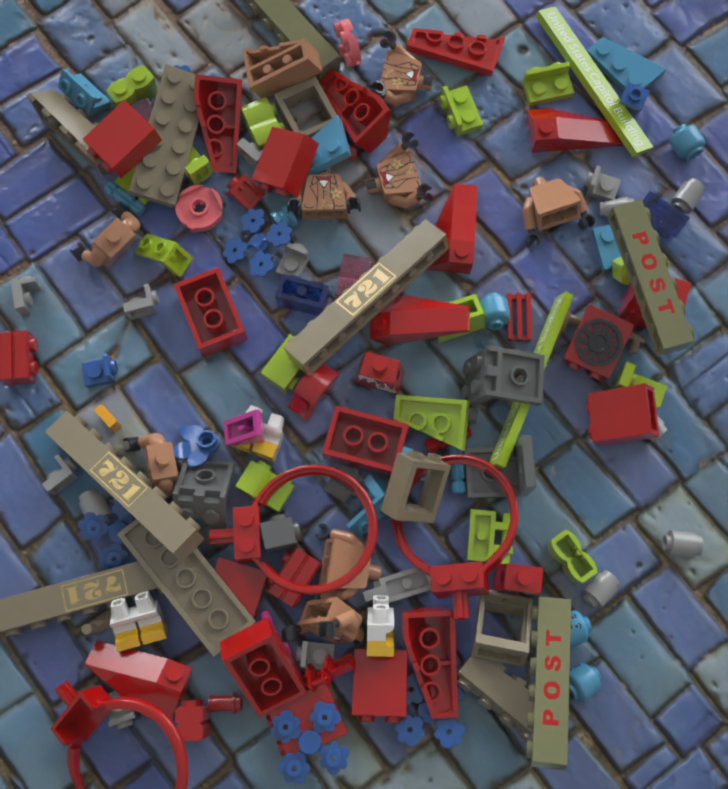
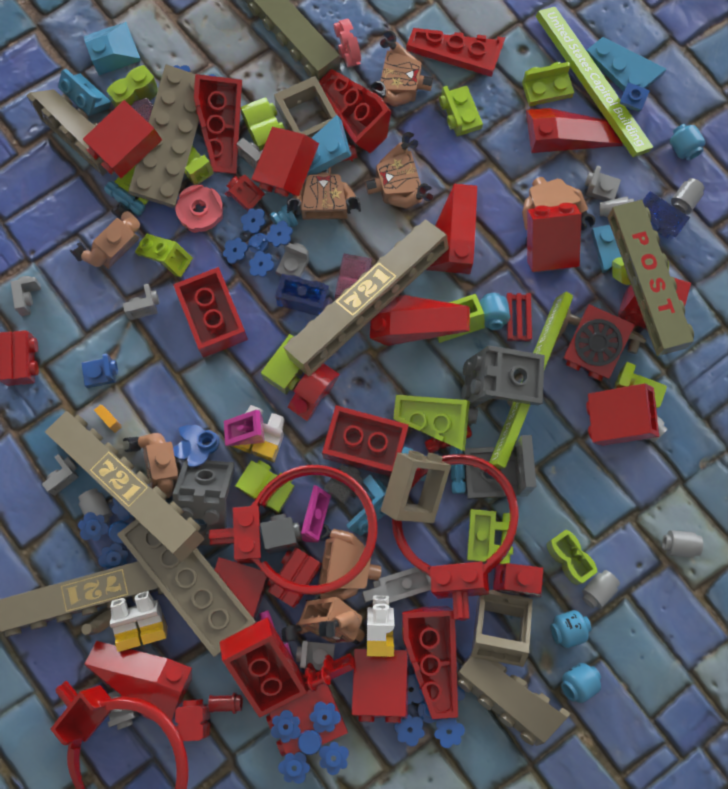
(112, 48): none -> dark azure slope
(280, 66): nougat wedge -> none
(315, 515): none -> dark pink slope
(380, 373): red torso -> none
(550, 684): olive brick -> none
(553, 237): none -> red brick

